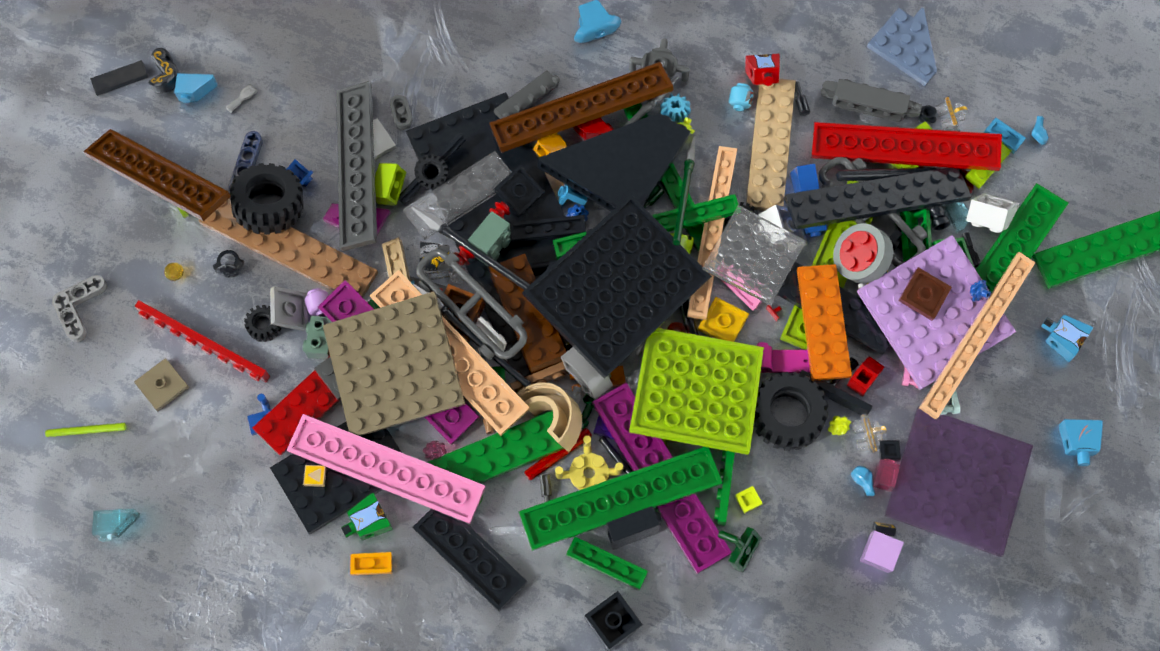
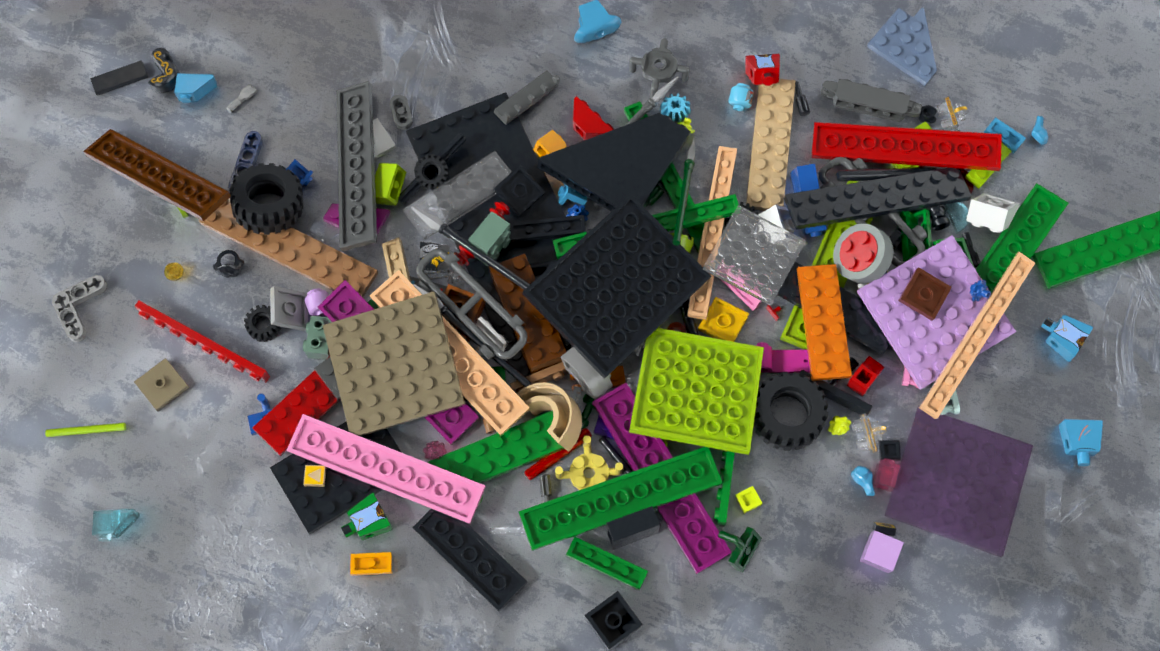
(581, 107): reddish brown plate -> none

